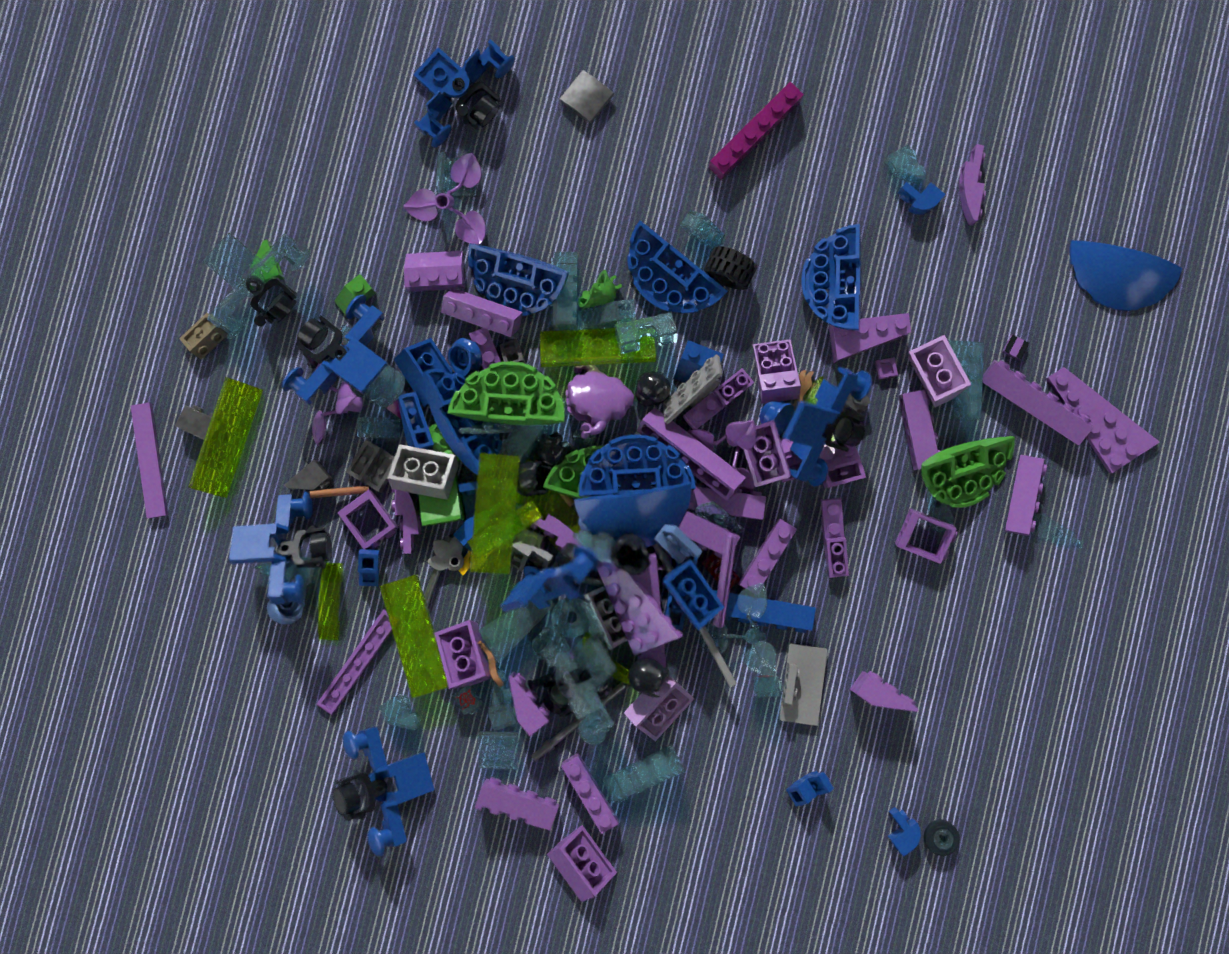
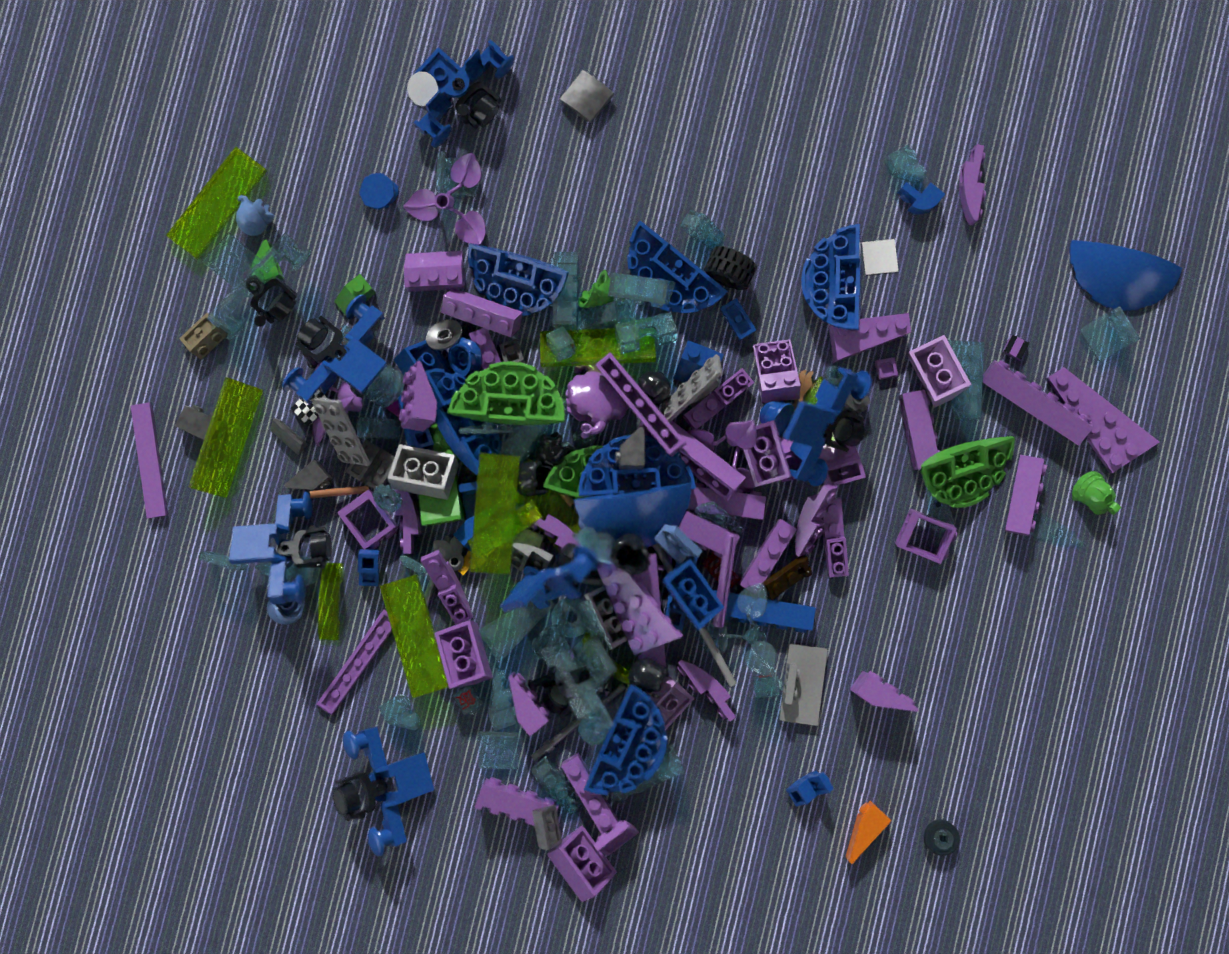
(216, 203): none -> clear neon green plate
(221, 560): none -> clear light blue piece
(252, 216): none -> medium blue hair
(288, 436): none -> flat silver slope
(306, 412): none -> sticker
(340, 431): none -> light grey bracket
(378, 191): none -> blue hat
(390, 505): none -> clear light blue gear
(412, 564): none -> clear light blue gear
(417, 400): none -> medium lavender slope
(421, 88): none -> white sticker
(444, 335): none -> flat silver dish
(448, 586): none -> medium lavender slope
(492, 665): medium nougat hair -> none
(547, 827): none -> flat silver slope
(556, 785): none -> clear light blue slope
(560, 343): none -> clear light blue brick
(581, 537): none -> clear light blue plate
(621, 833): none -> medium lavender plate
(631, 747): none -> blue brick
(632, 451): none -> flat silver slope
(640, 289): none -> clear light blue slope
(641, 404): none -> medium lavender brick
(703, 681): none -> medium lavender slope
(738, 319): none -> blue plate
(755, 131): magenta brick -> none
(787, 577): none -> dark brown plate
(810, 523): none -> medium lavender slope
(834, 368): none -> clear light blue plate
(867, 827): none -> orange slope
(880, 256): none -> white sticker
(908, 835): blue brick -> none
(1095, 493): none -> bright green helmet
(1109, 333): none -> clear light blue bracket

